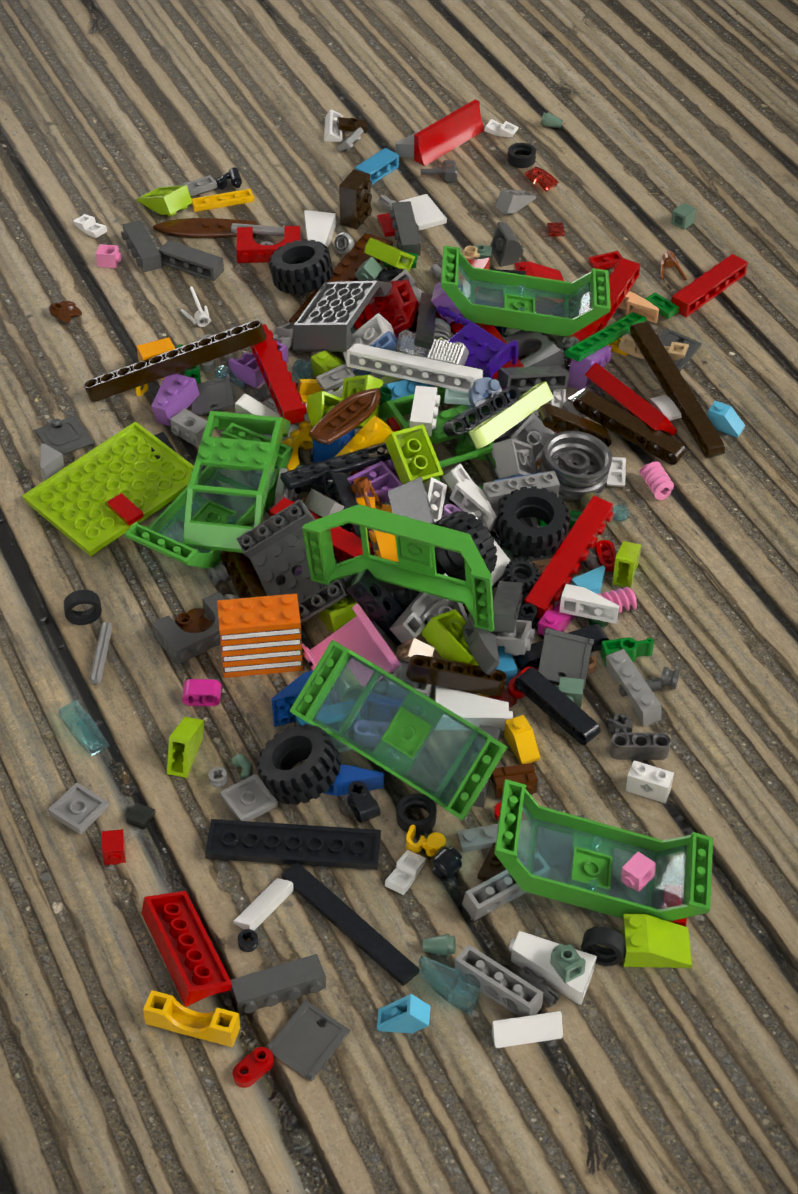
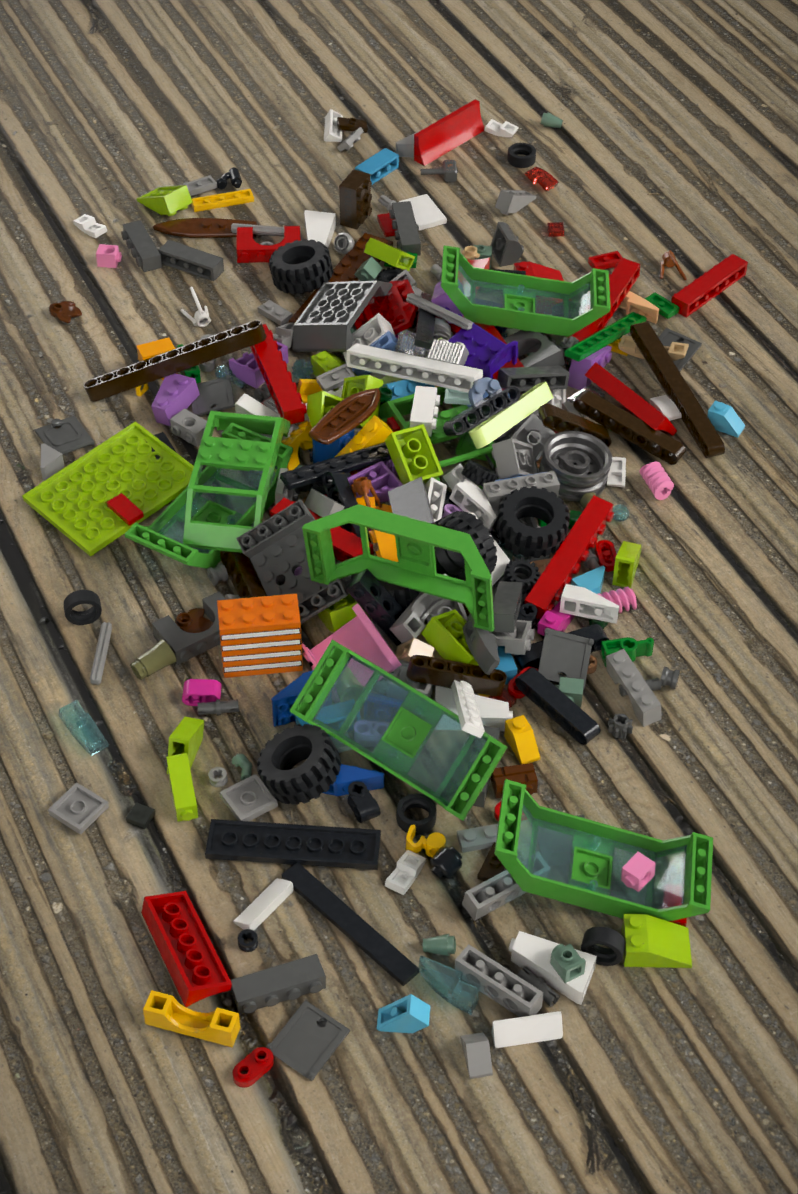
(113, 847): red brick -> none
(153, 660): none -> olive plant
(182, 787): none -> lime slope
(218, 707): none -> dark grey pin
(275, 312): none -> light grey plate
(439, 311): none -> light grey axle
(467, 708): none -> white plate
(477, 1055): none -> light grey slope
(478, 473): none -> black tyre
(640, 746): flat silver beam -> none
(649, 781): white brick -> none
(683, 216): sand green brick -> none

